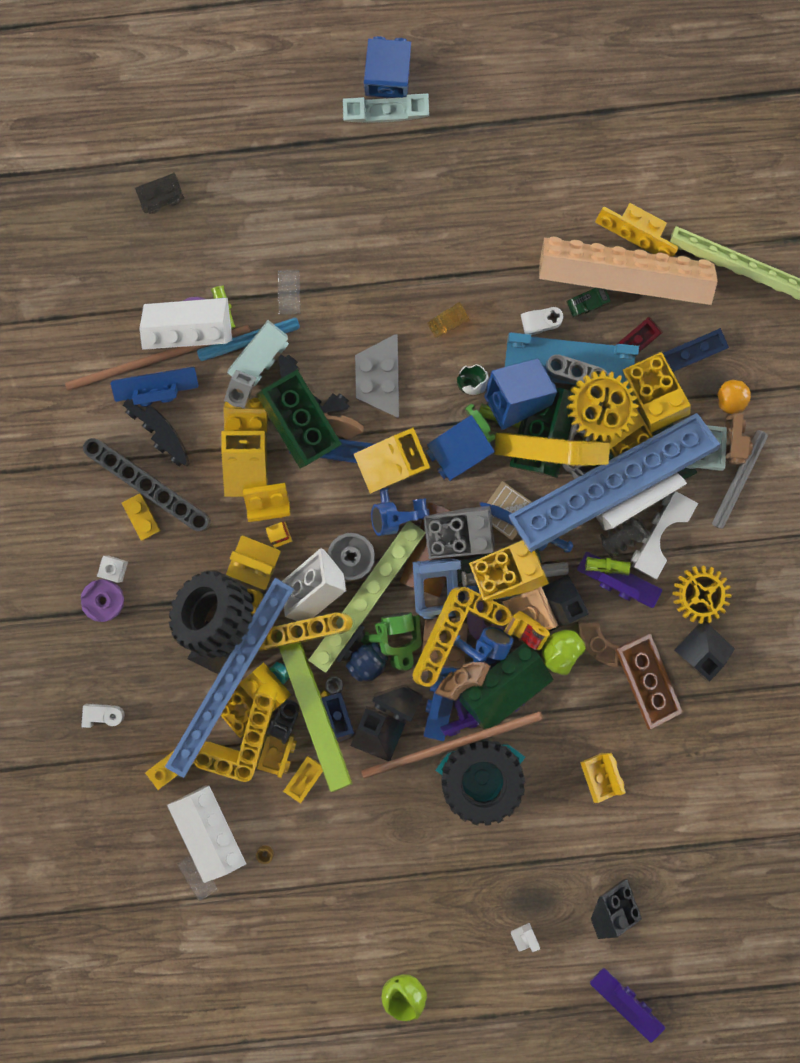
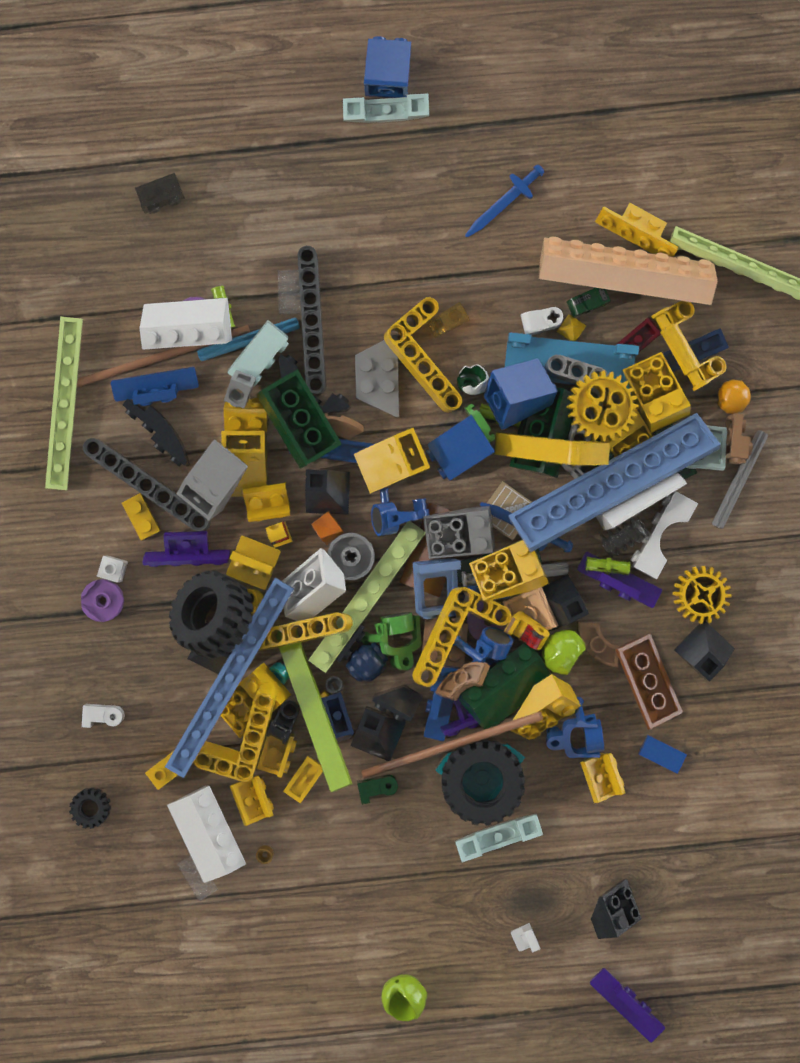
(64, 403): none -> yellowish green plate
(81, 817): none -> black tyre
(186, 549): none -> dark purple bracket
(212, 480): none -> light grey slope
(252, 800): none -> yellow bracket
(311, 310): none -> dark grey beam
(327, 492): none -> black slope
(327, 528): none -> orange slope
(378, 785): none -> dark green leg
(420, 357): none -> yellow beam
(498, 836): none -> light aqua slope
(520, 187): none -> blue sword
(553, 699): none -> yellow slope
(571, 328): none -> yellow slope
(593, 735): none -> blue piece
(662, 754): none -> blue tile
(669, 321): none -> yellow piece

